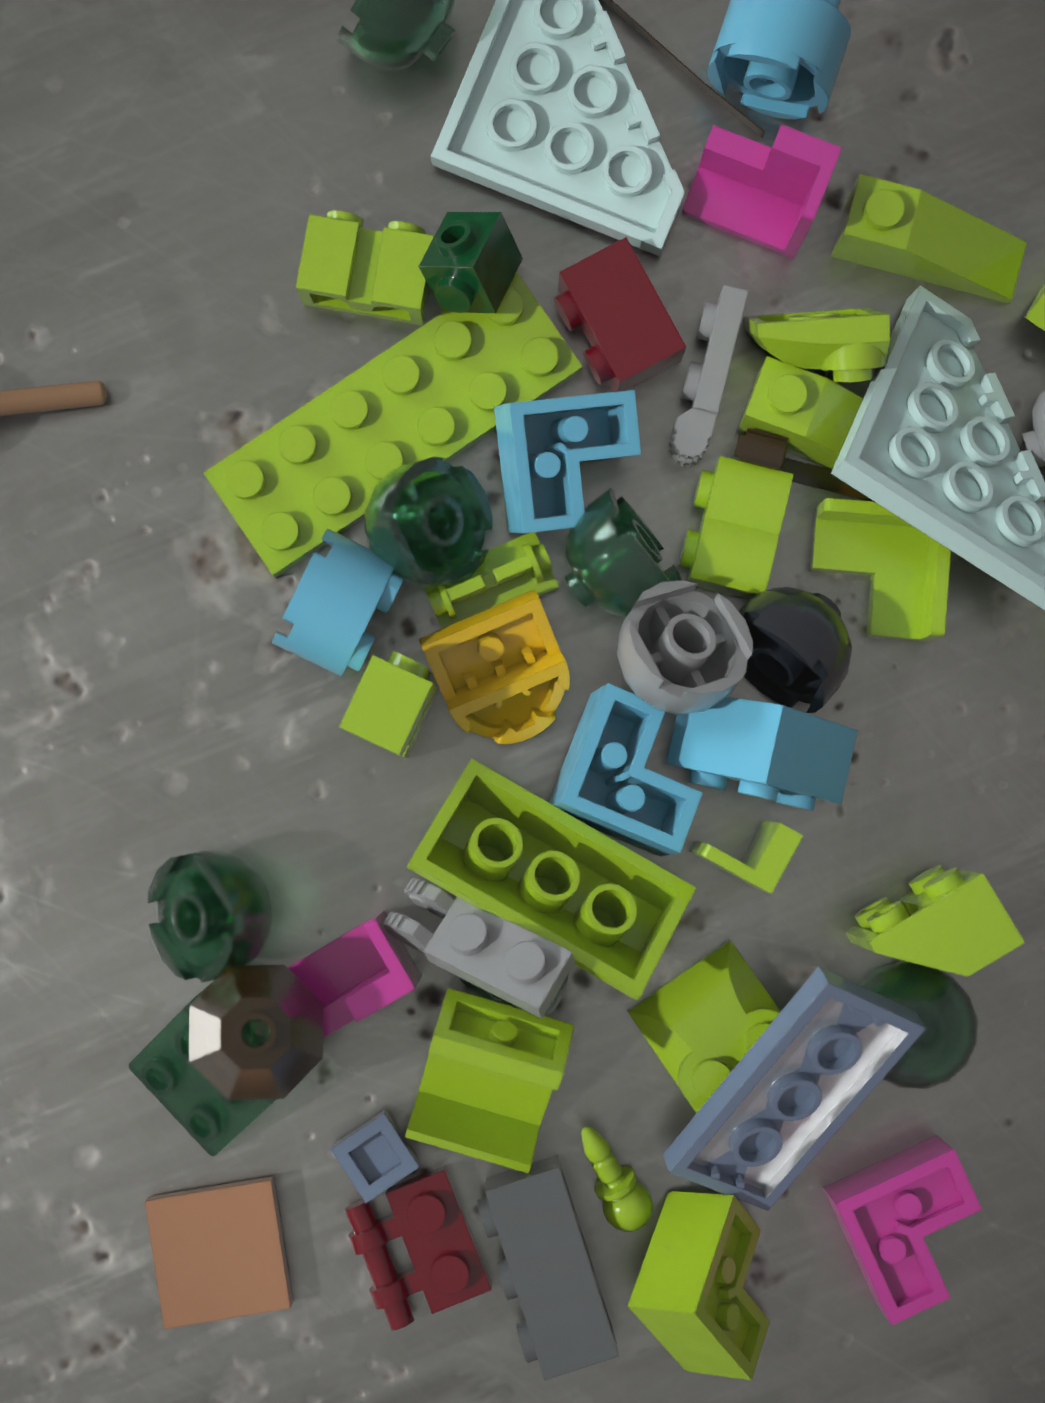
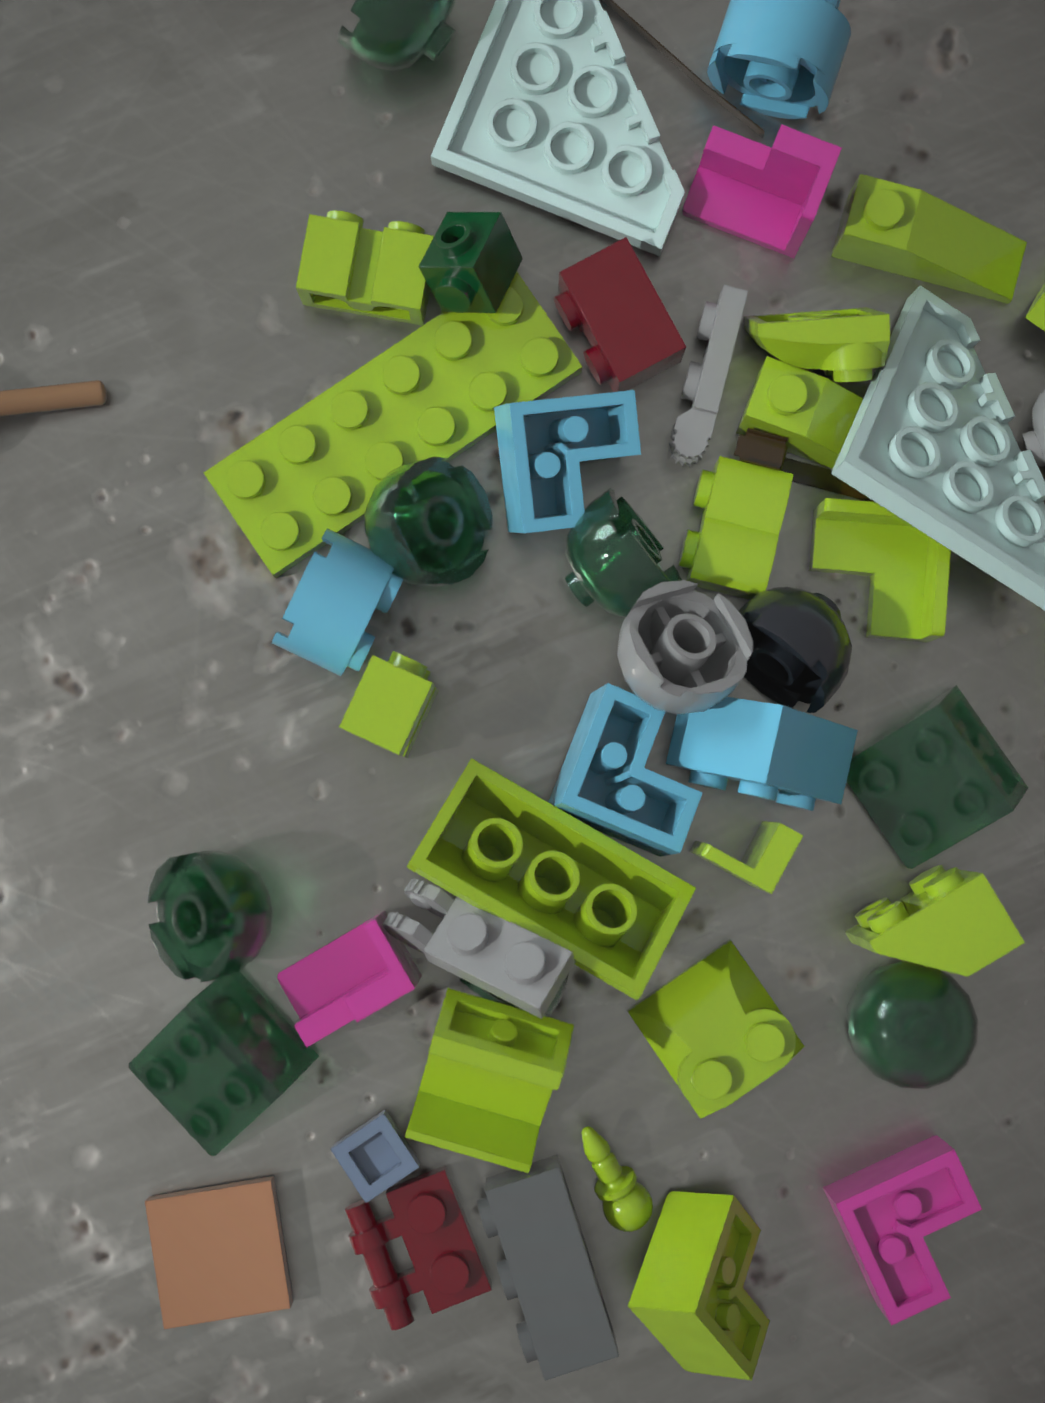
(284, 1058): dark brown cone -> none
(500, 670): yellow slope -> none
(505, 574): lime hinge -> none
(793, 1089): sand blue piece -> none
(935, 780): none -> clear green bracket

